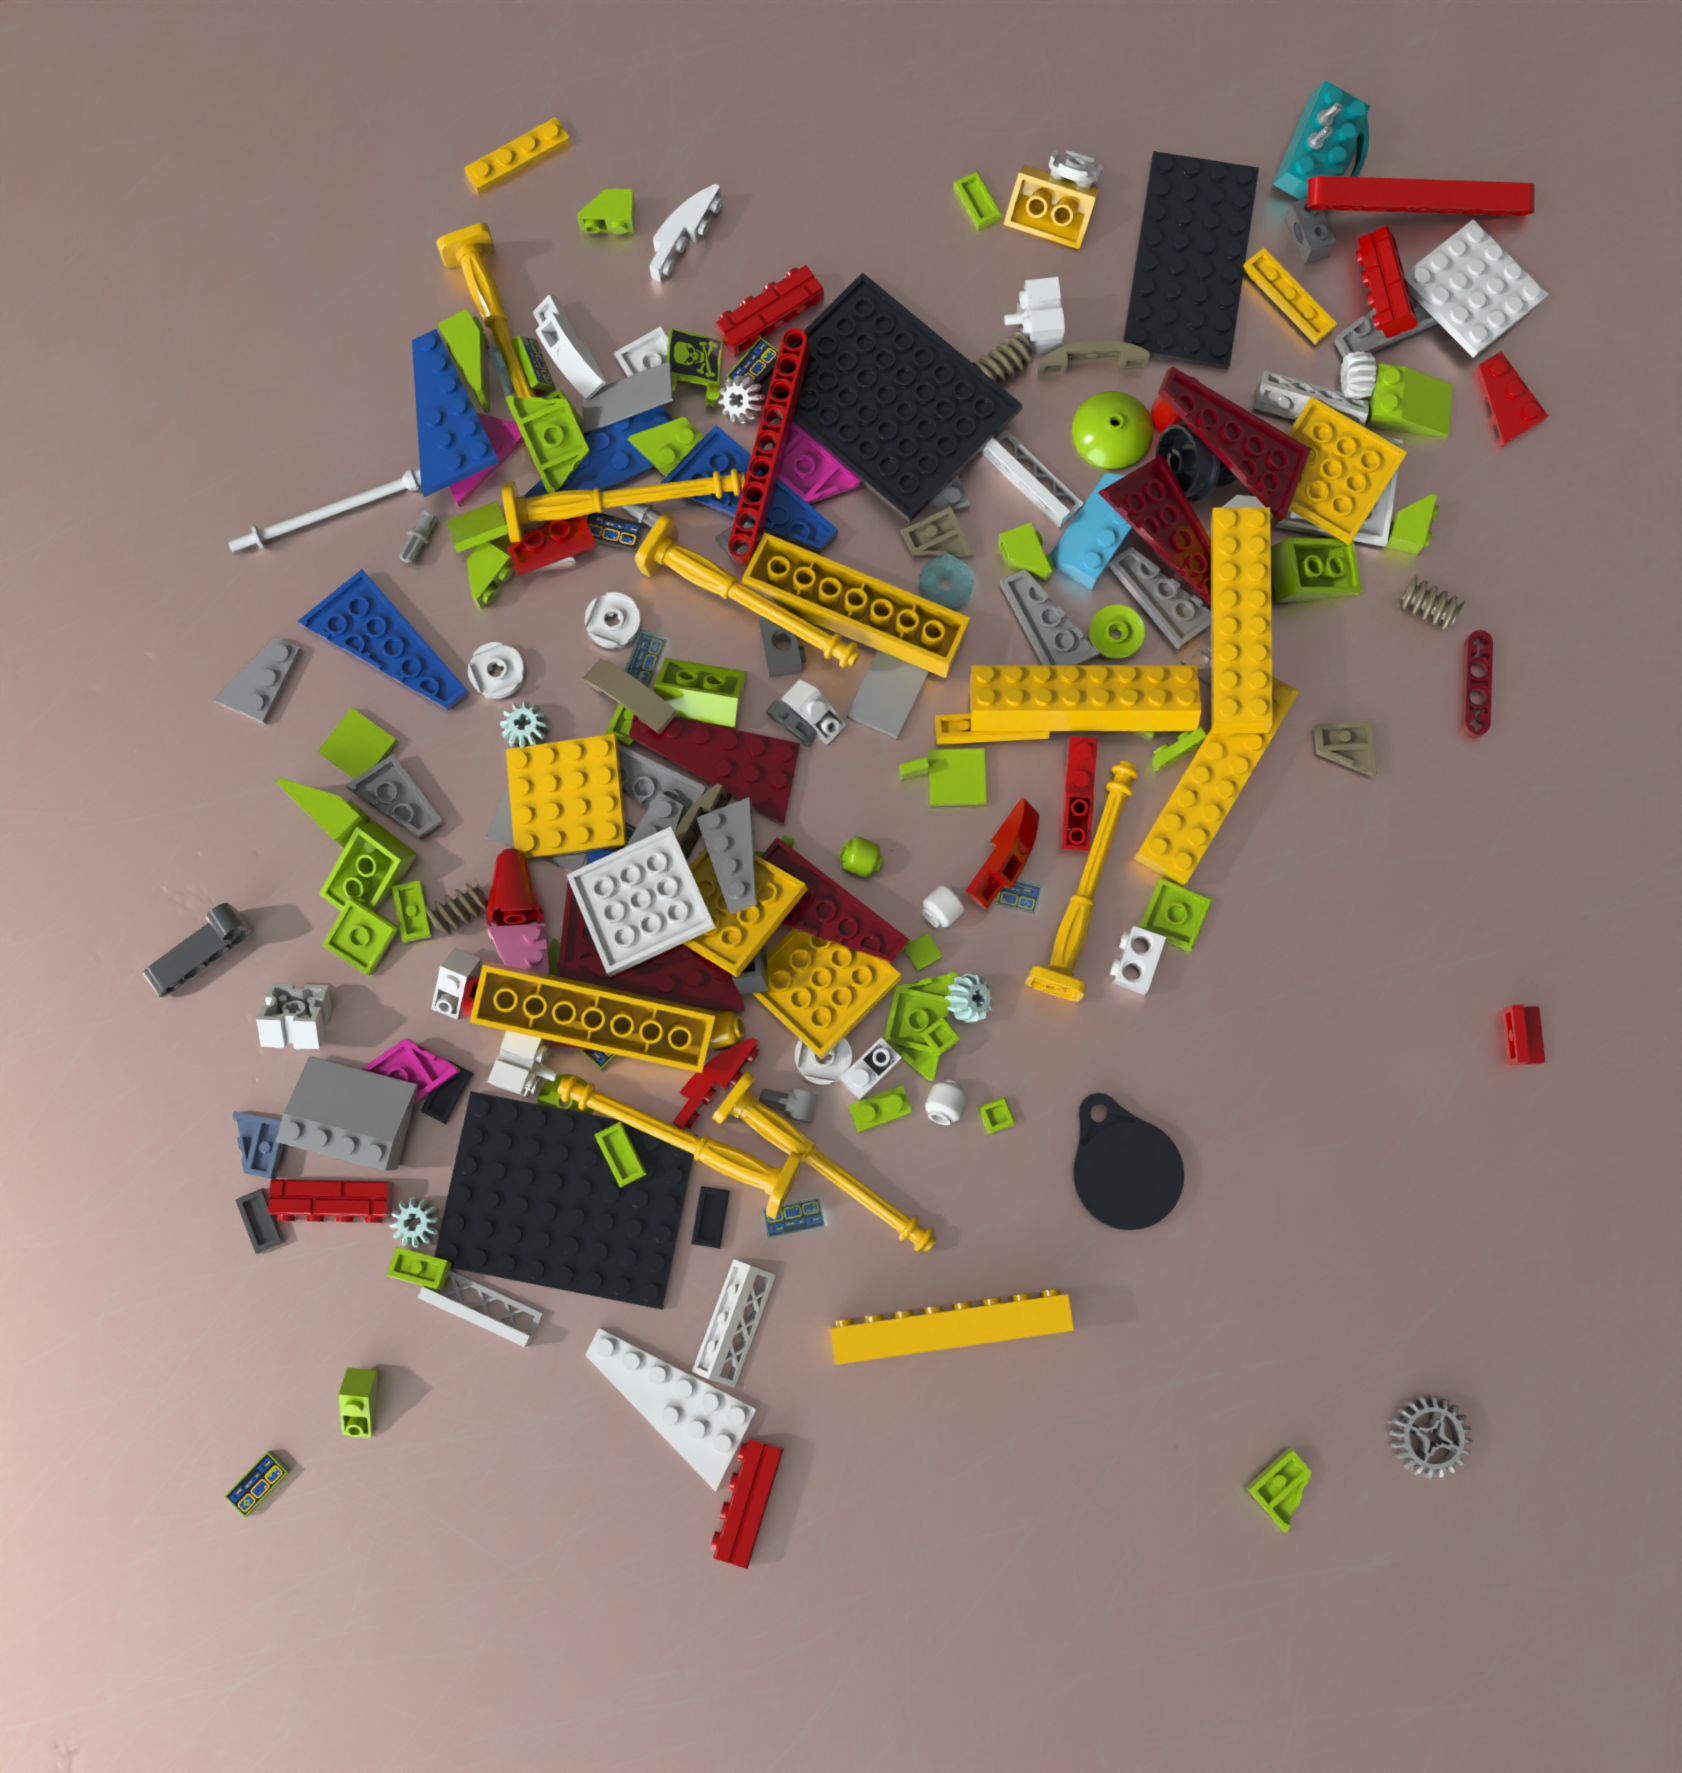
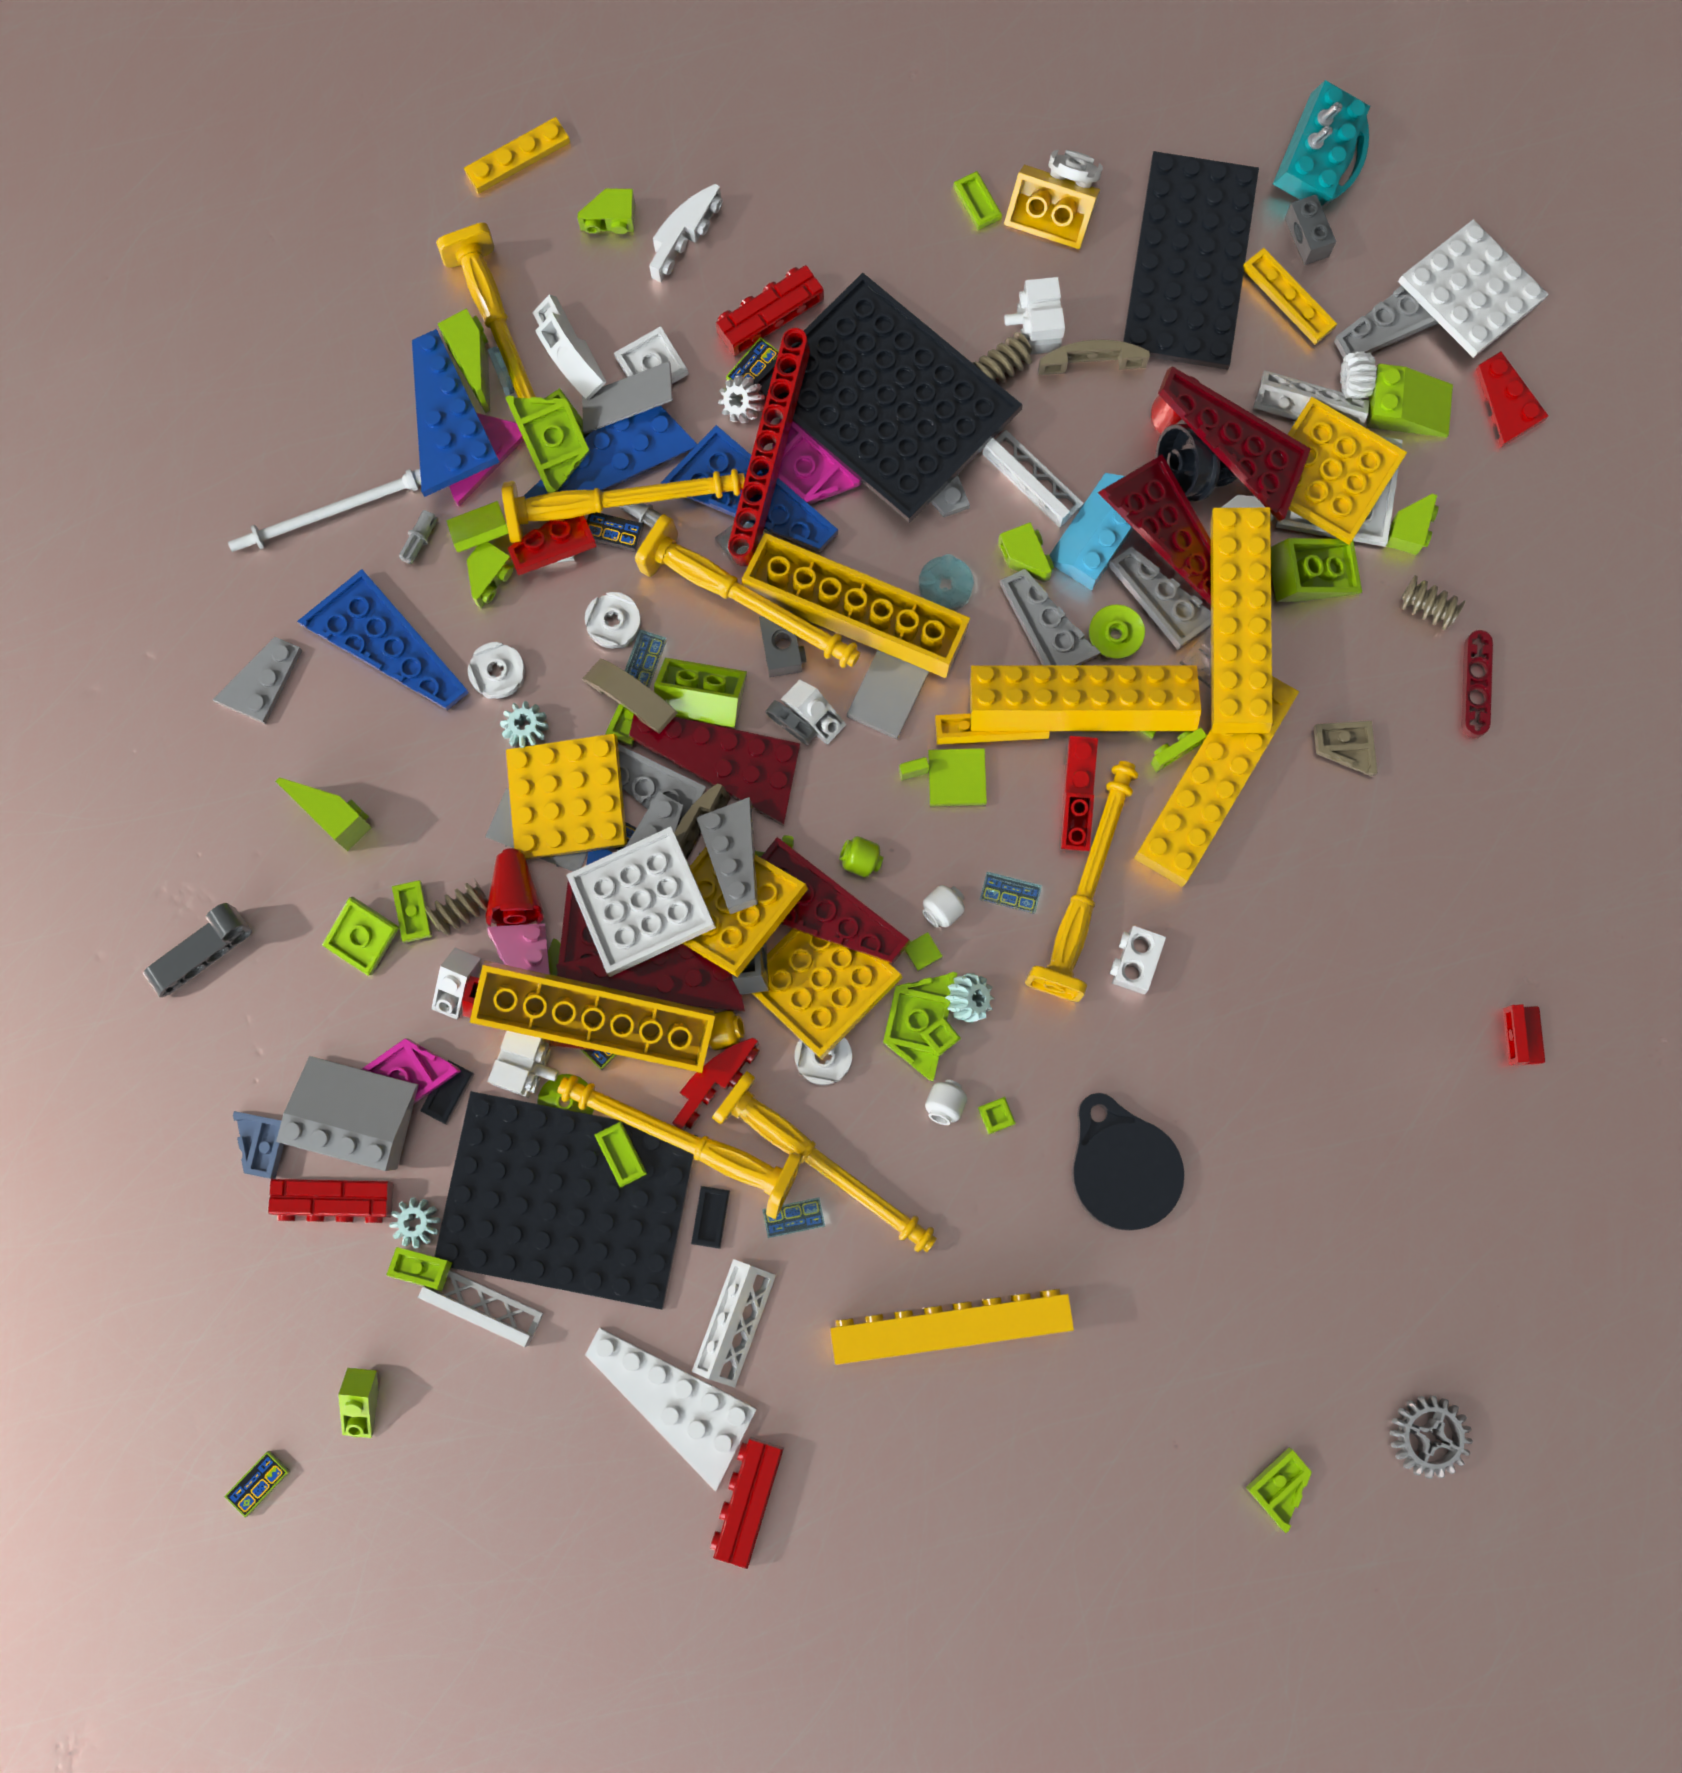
(260, 1226): dark grey tile -> none
(294, 1016): white brick -> none
(357, 744): lime tile -> none
(368, 867): lime slope -> none
(396, 796): light grey wing -> none
(533, 363): tile -> none
(667, 443): lime wing -> none
(695, 360): flag -> none
(798, 1104): light grey axle -> none
(870, 1069): white slope -> none
(880, 1109): lime plate -> none
(937, 536): dark tan wing -> none
(1012, 849): red slope -> none
(1110, 445): lime dish -> none
(1176, 914): lime tile -> none
(1386, 282): red brick -> none
(1420, 196): red beam -> none

